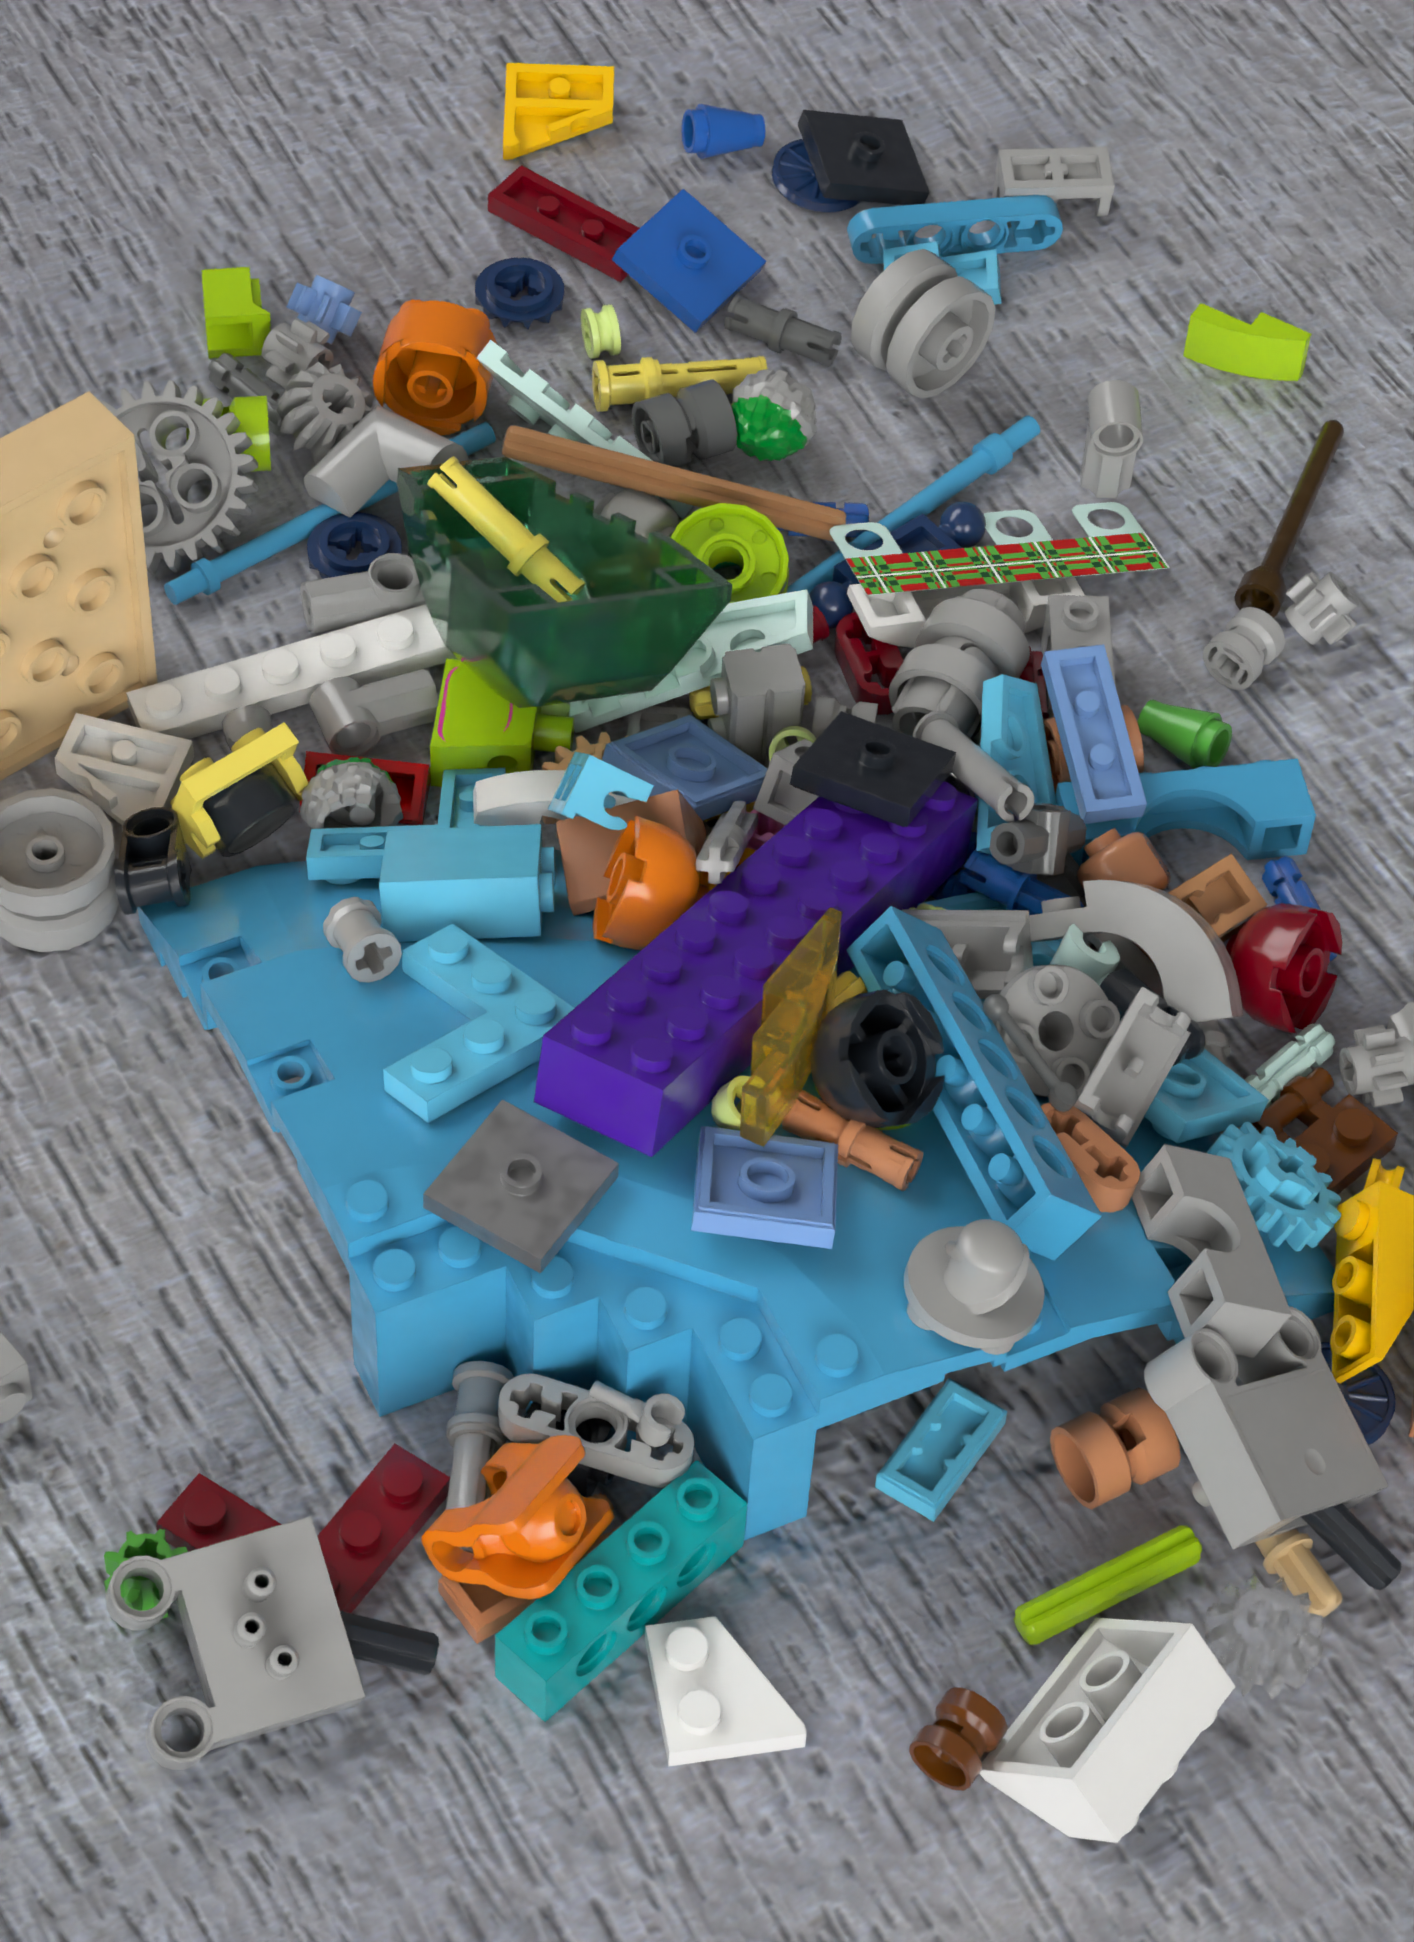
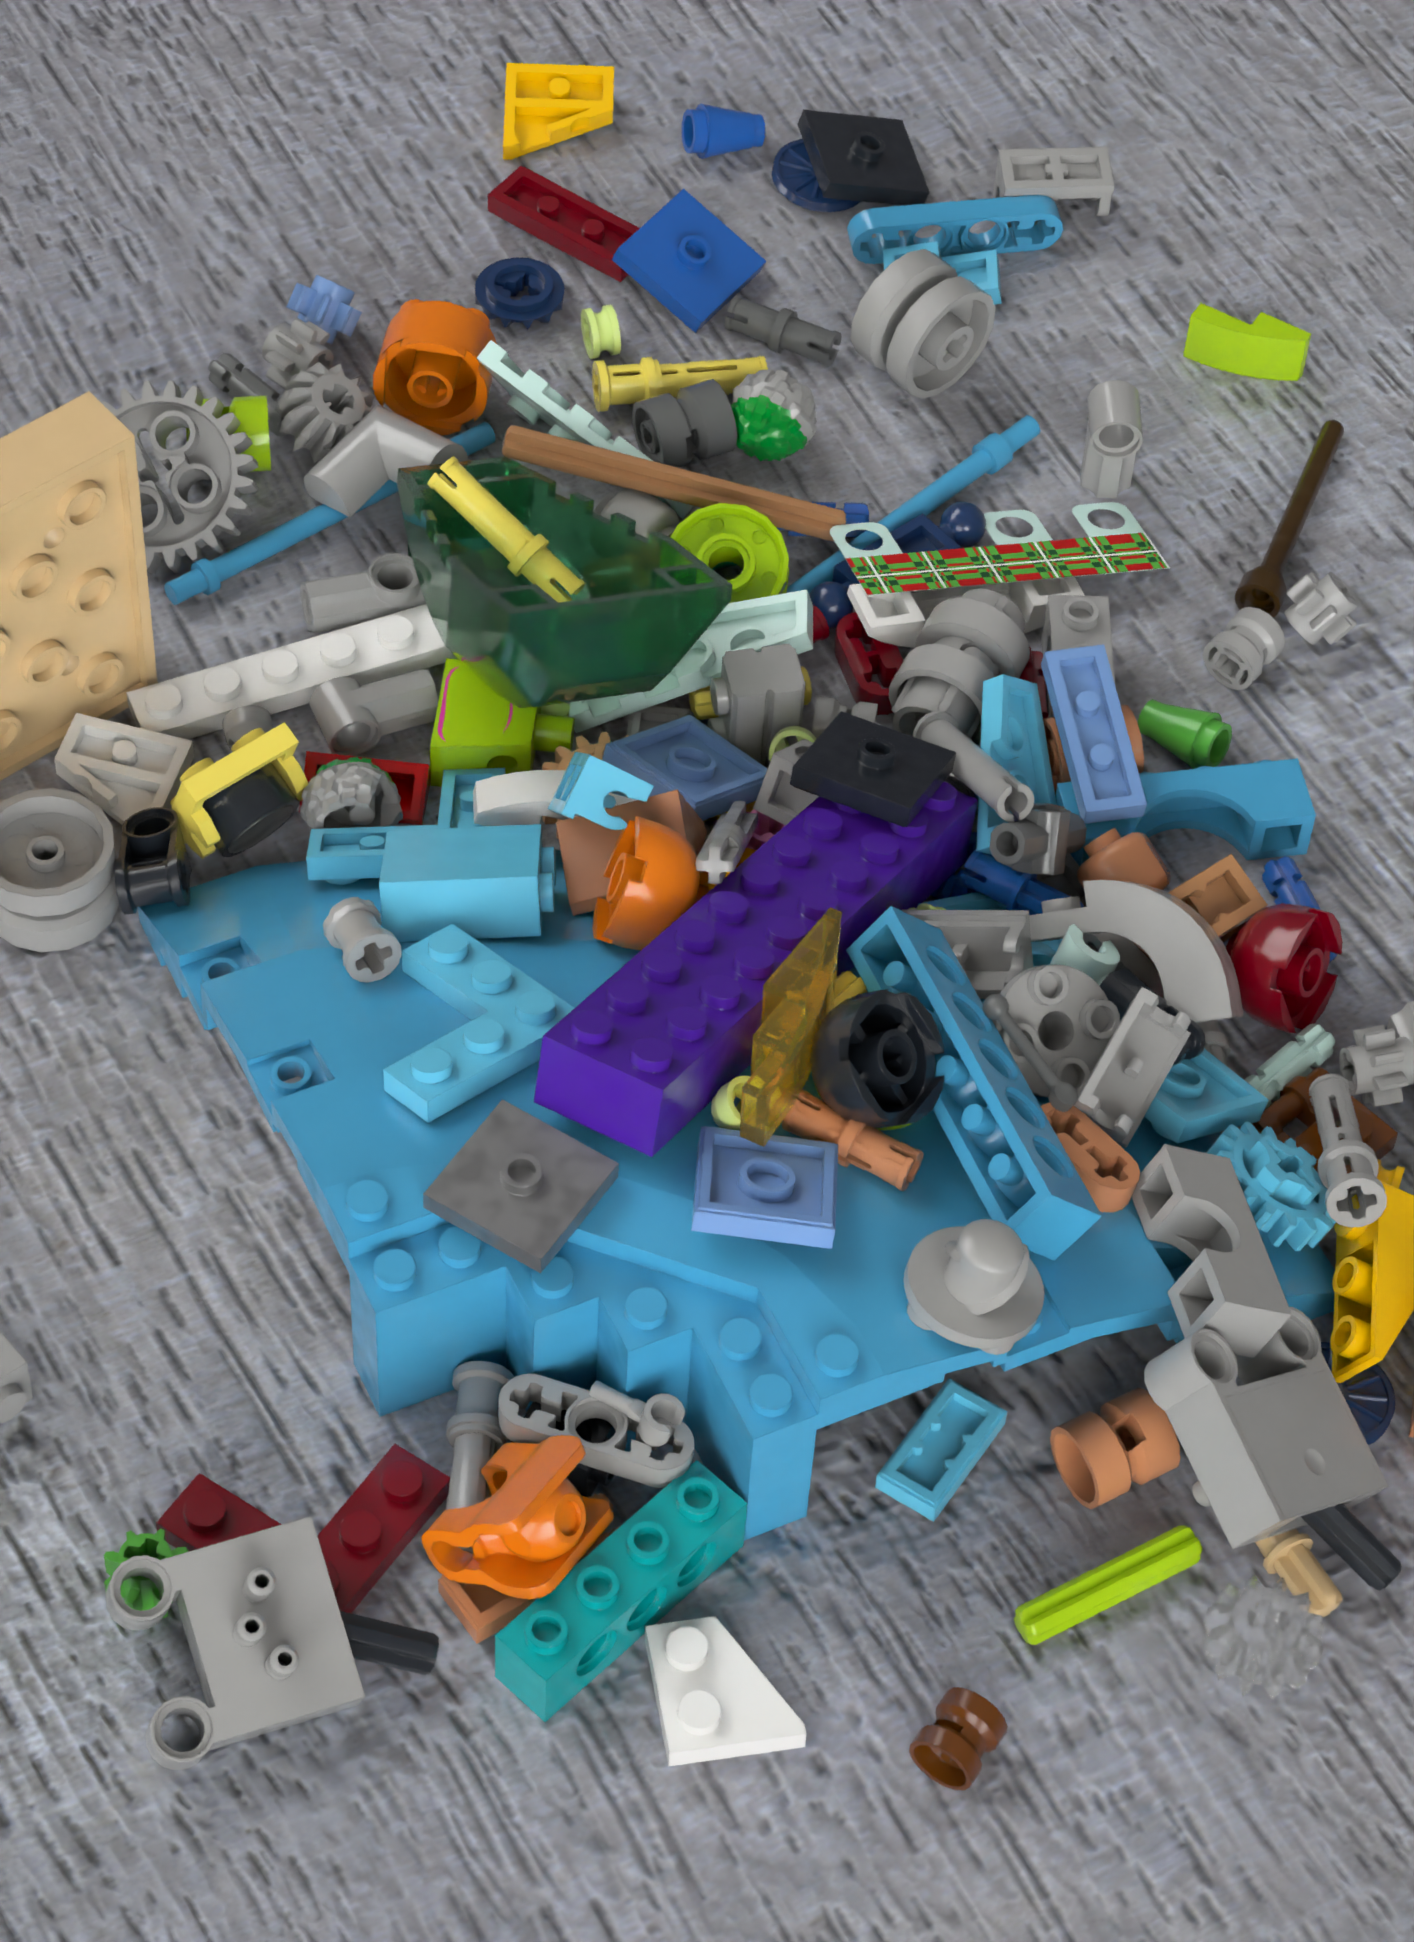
(233, 312): lime window -> none
(339, 534): dark blue gear -> none
(1110, 1726): white slope -> none
(1344, 1152): none -> light grey pin

